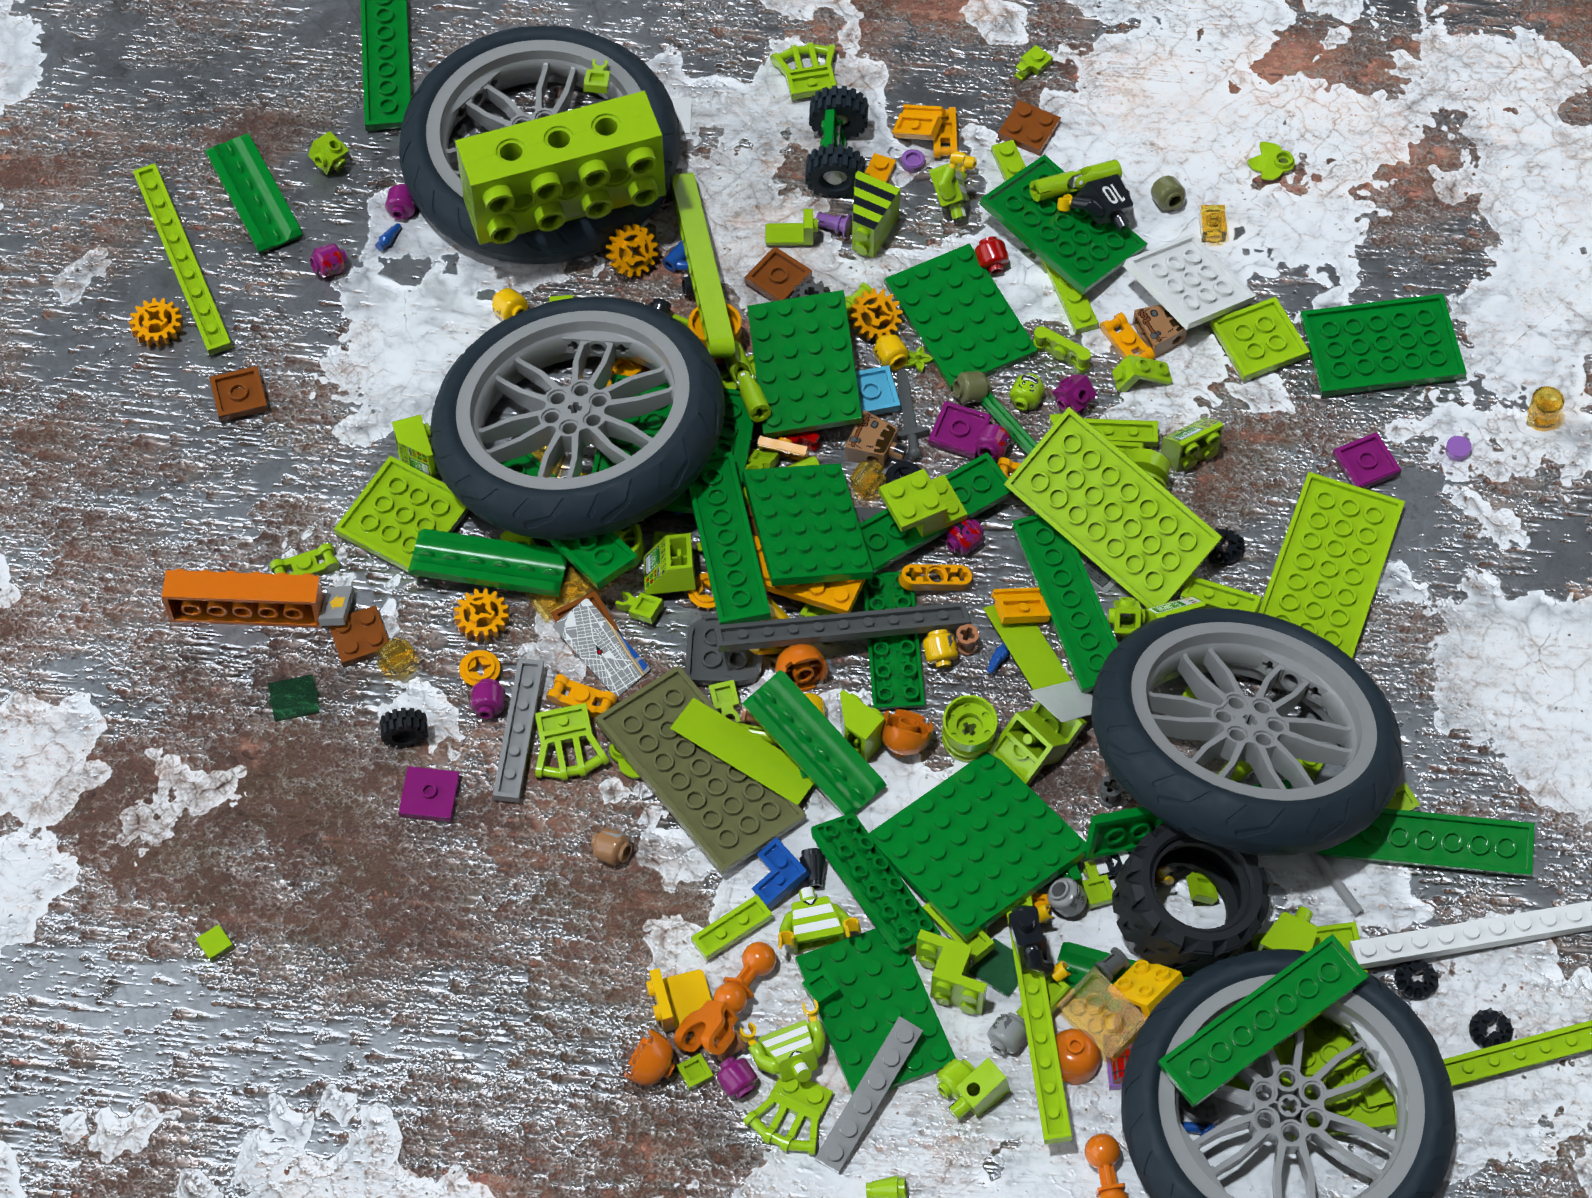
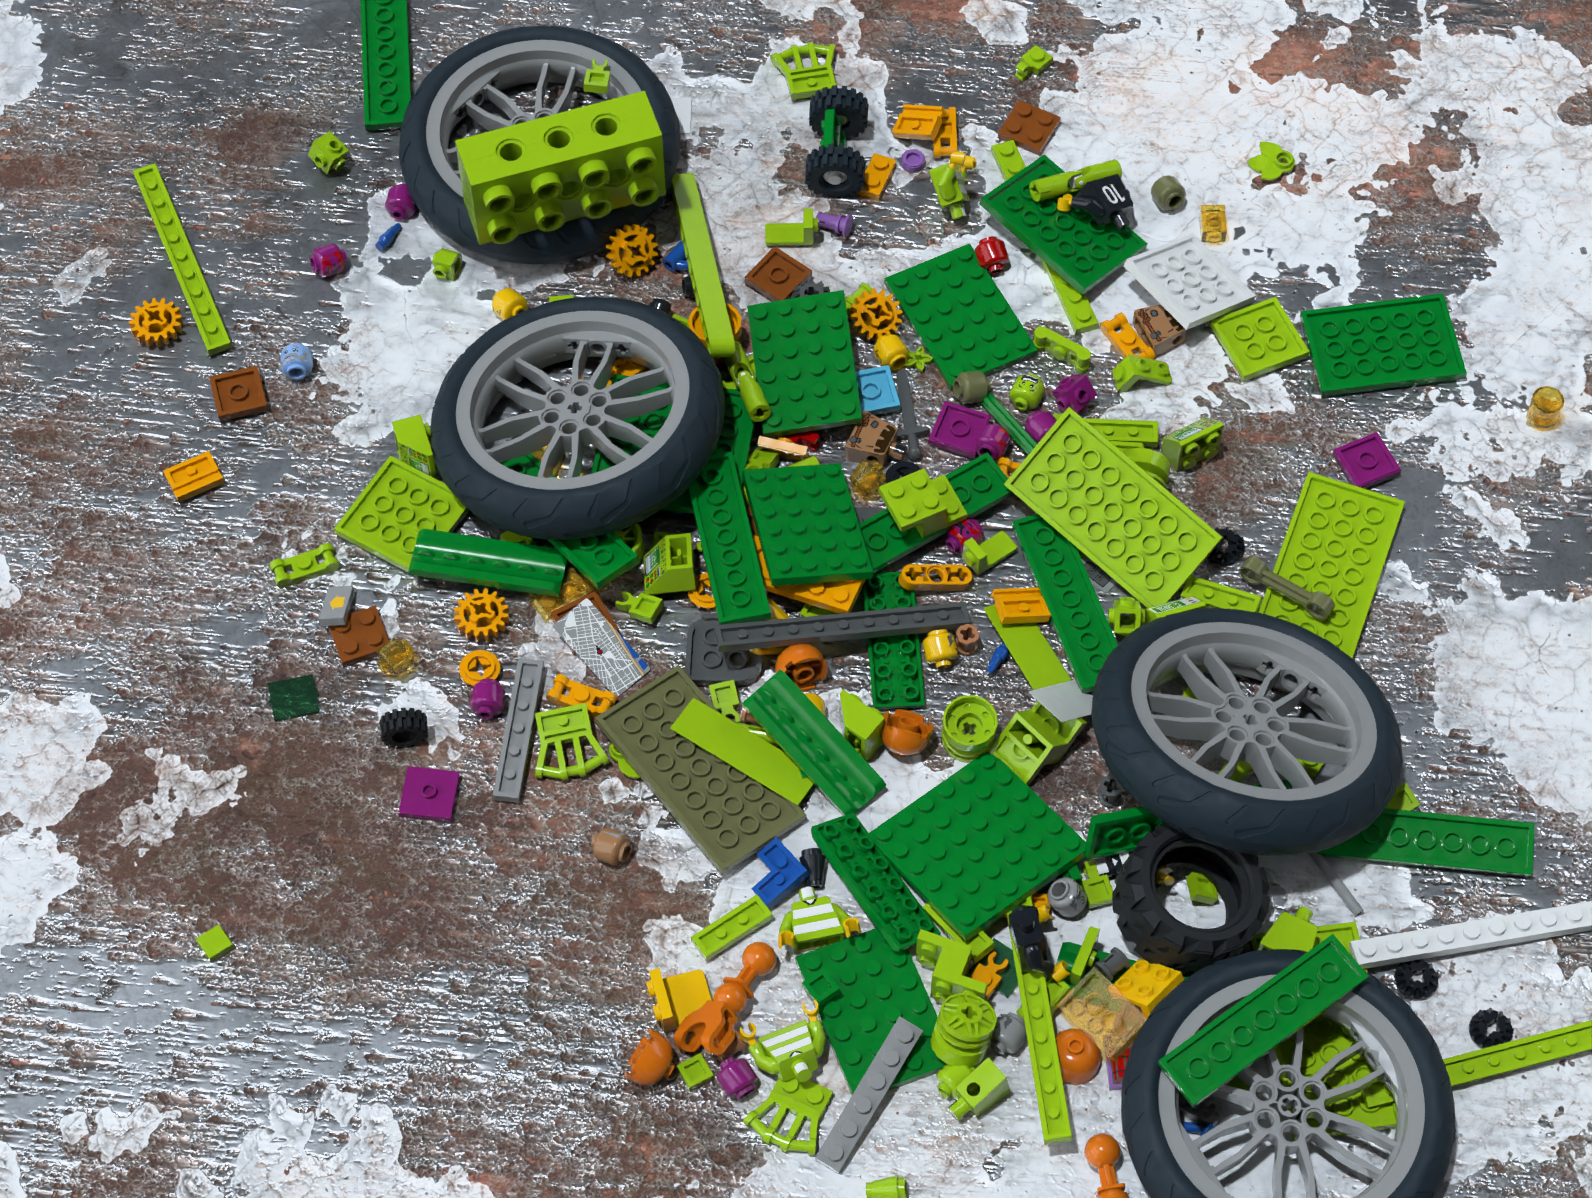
(193, 476): none -> light orange plate
(243, 598): orange brick -> none
(253, 193): green plate -> none
(296, 361): none -> light blue head
(446, 264): none -> lime plate
(874, 213): lime slope -> none
(963, 1030): none -> lime wheel
(988, 553): none -> lime bracket
(990, 974): none -> light orange plate
(1039, 424): none -> magenta head
(1086, 955): none -> lime plate
(1316, 604): none -> olive piece
(1458, 448): medium lavender tile -> none

